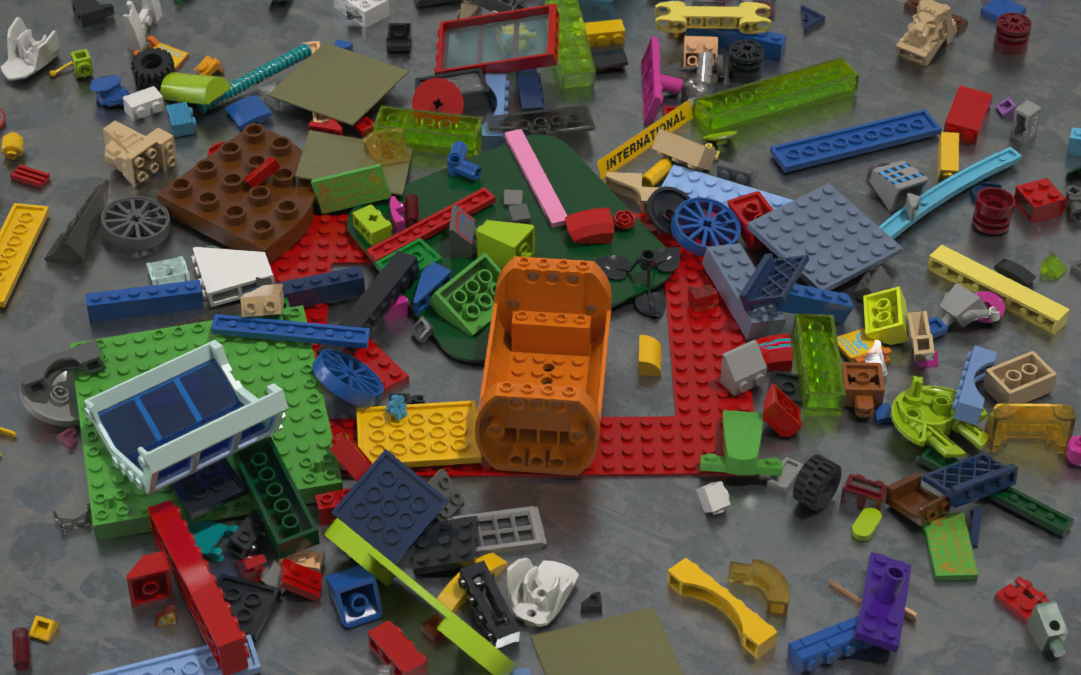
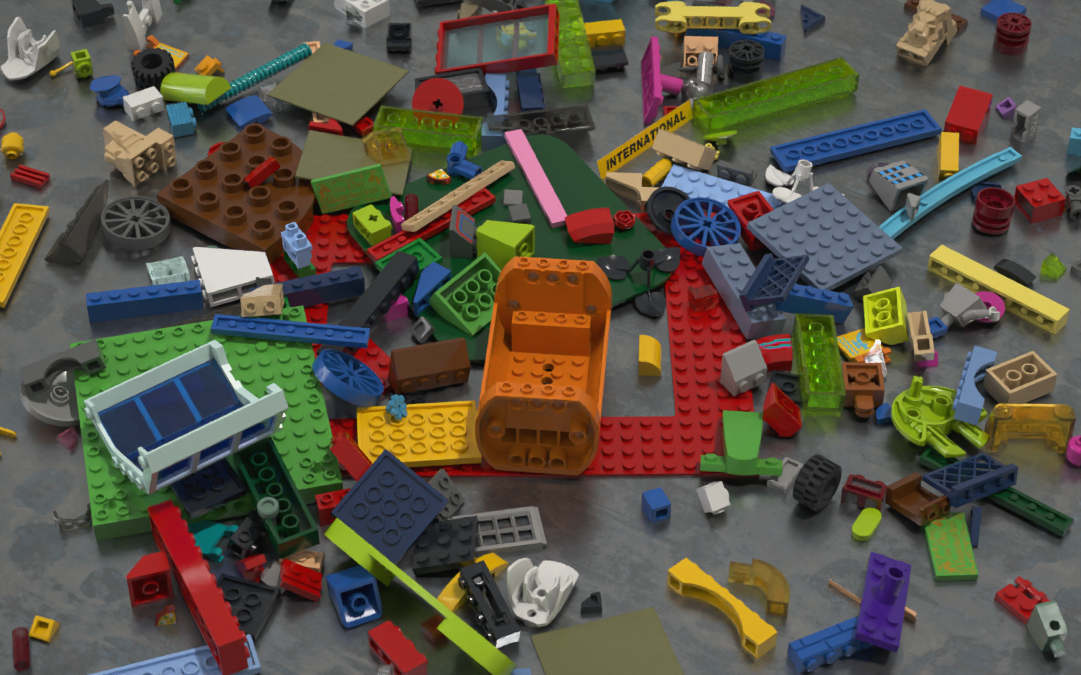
(268, 507): none -> sand green tile
(297, 251): none -> light blue hips
(429, 366): none -> reddish brown slope
(439, 176): none -> tile
(457, 196): none -> tan tile
(656, 505): none -> blue brick
(779, 179): none -> white plant

